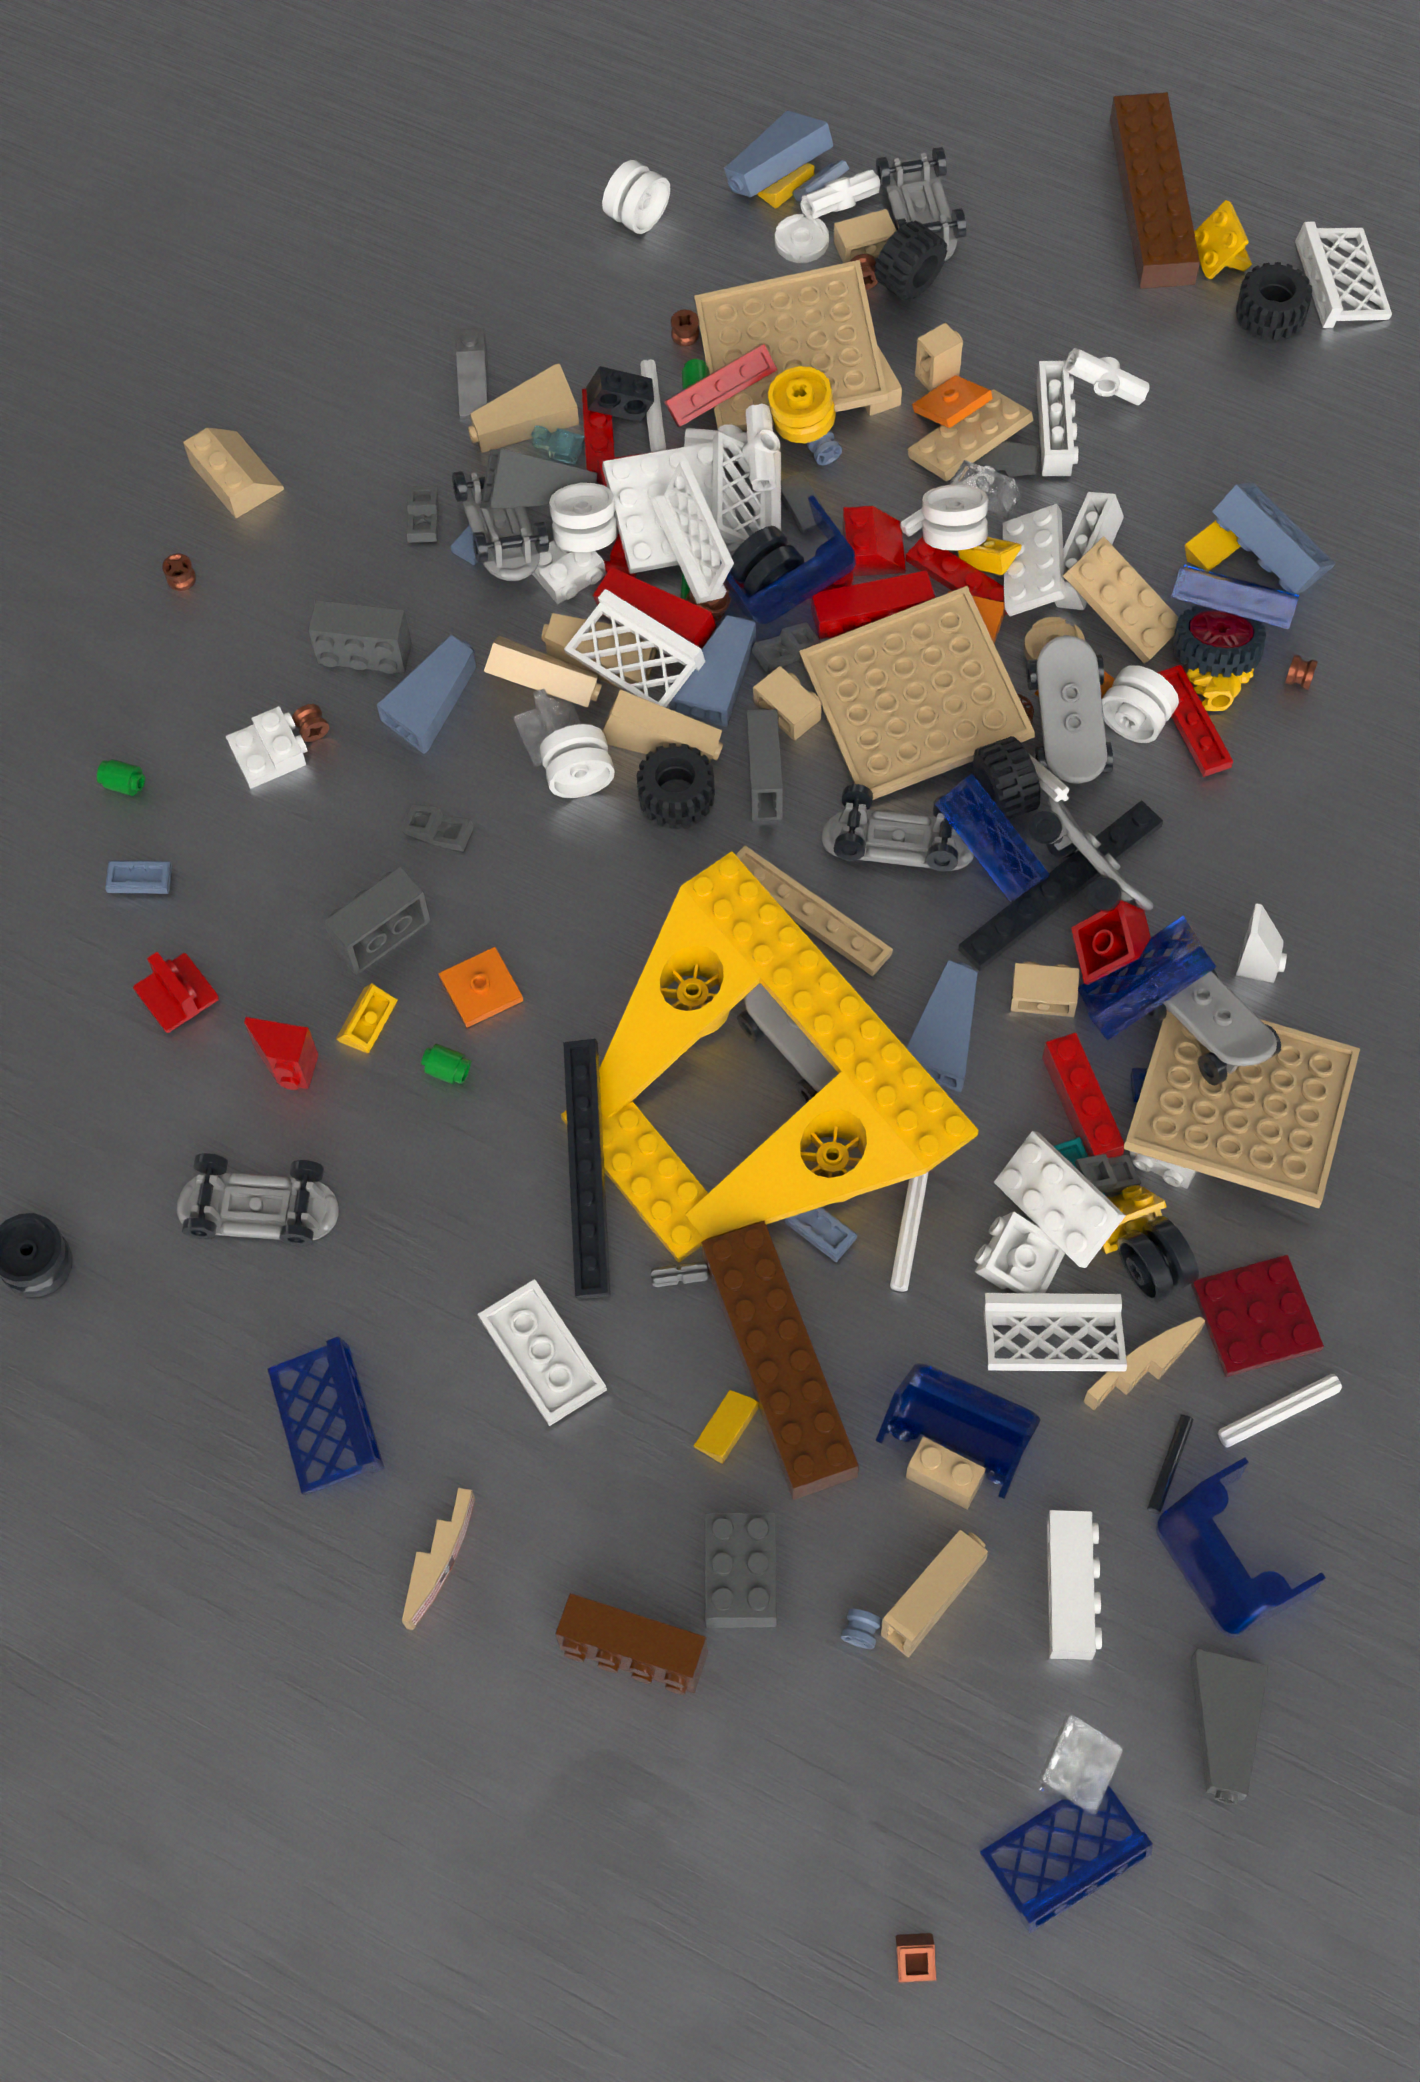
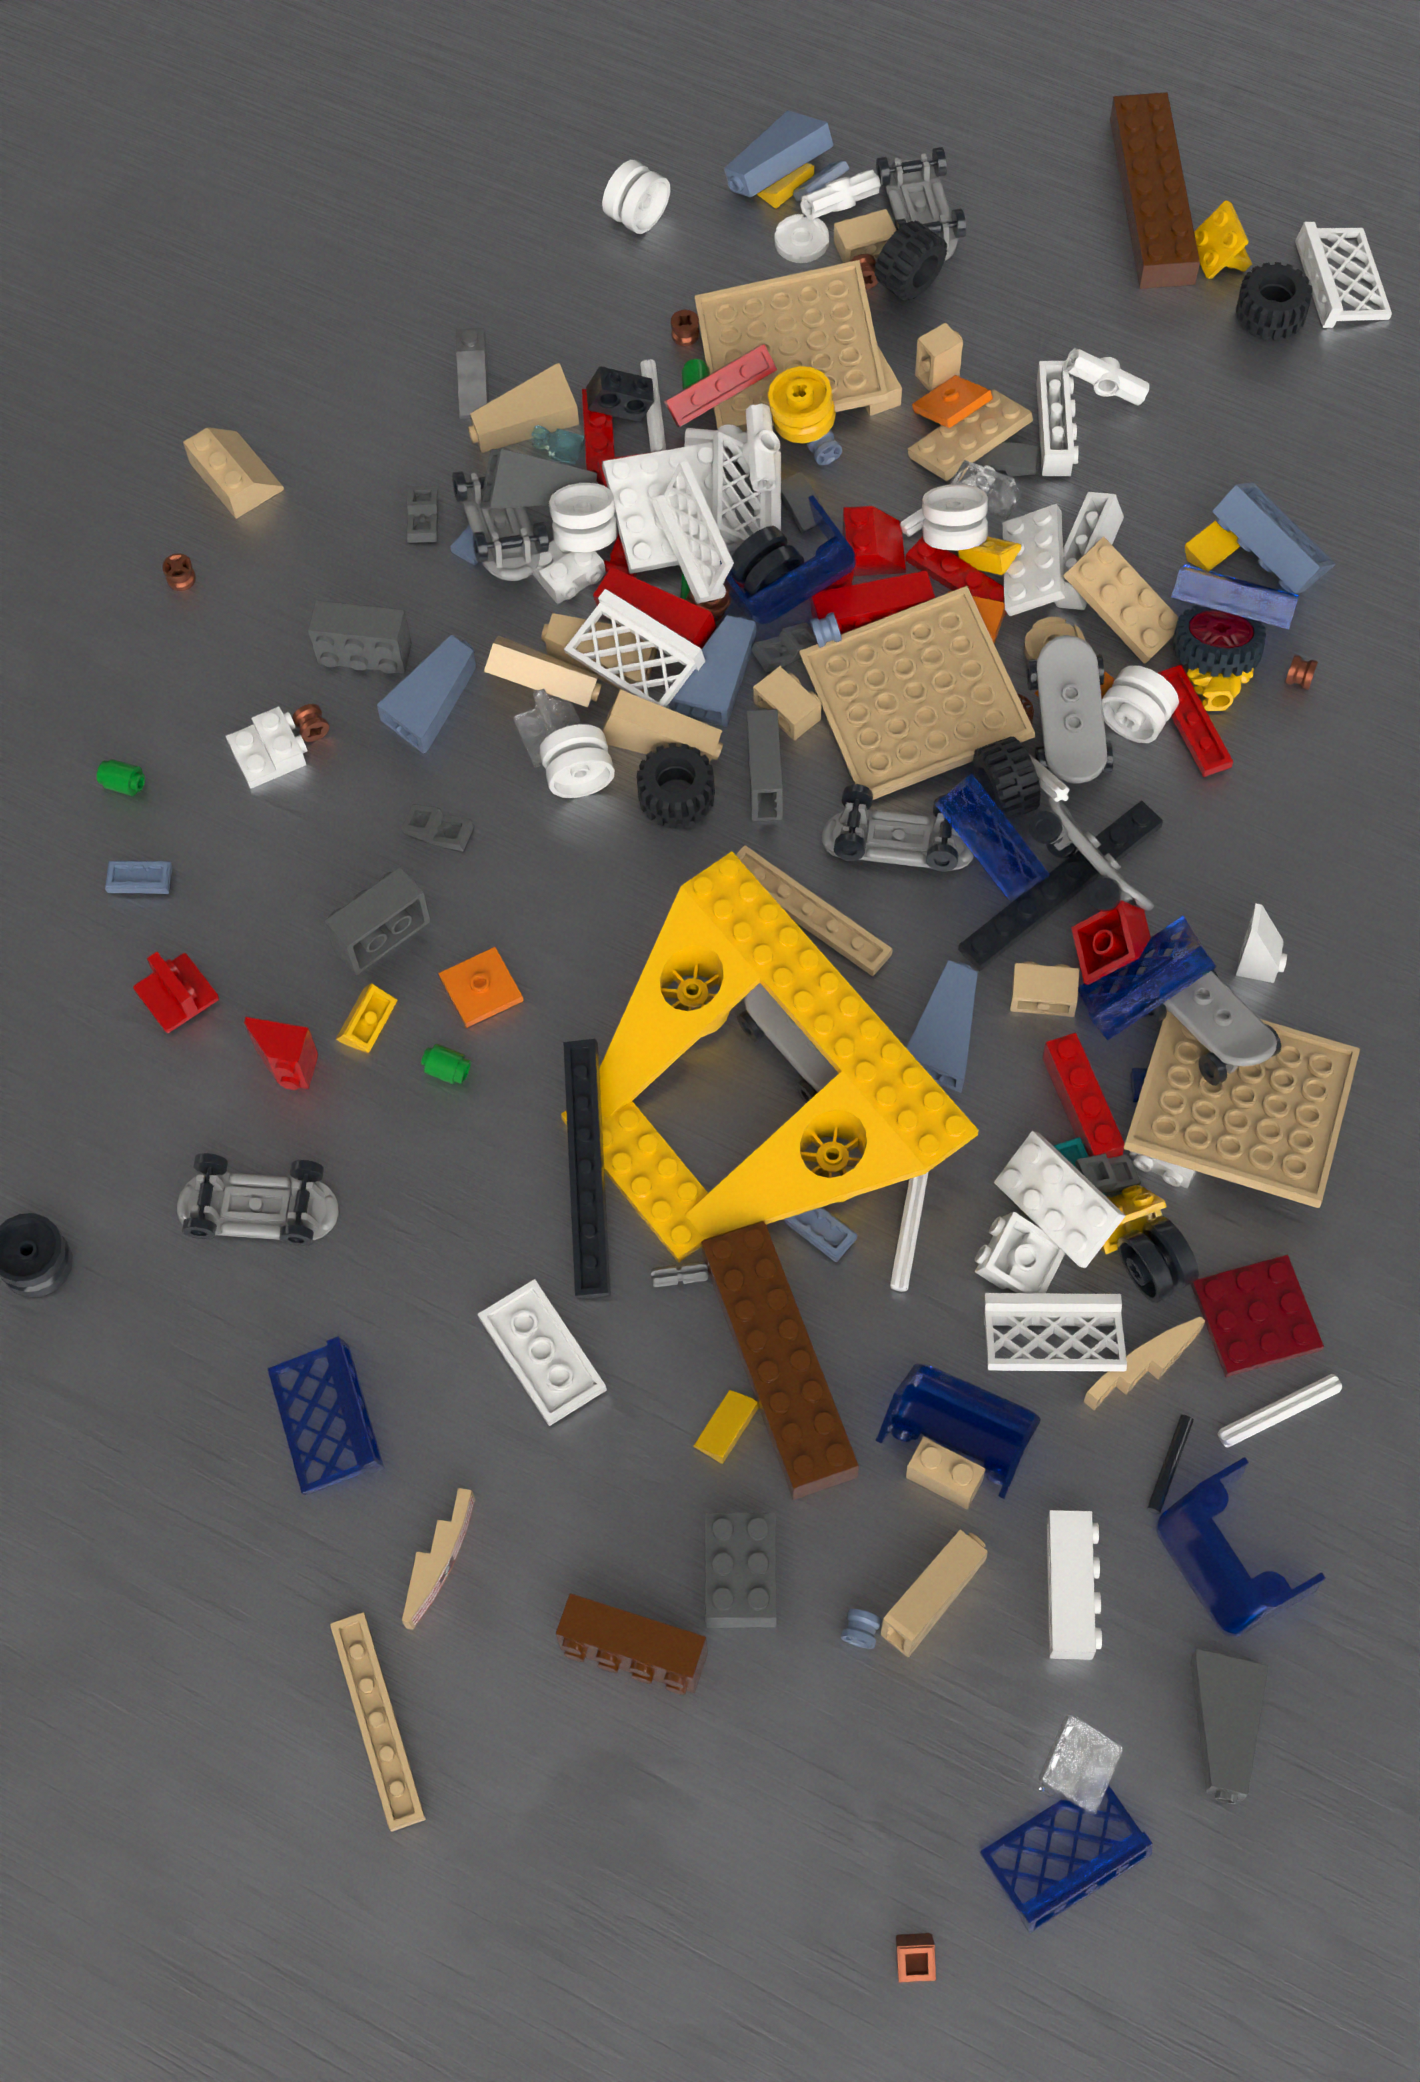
(377, 1722): none -> tan plate
(826, 629): none -> sand blue wheel

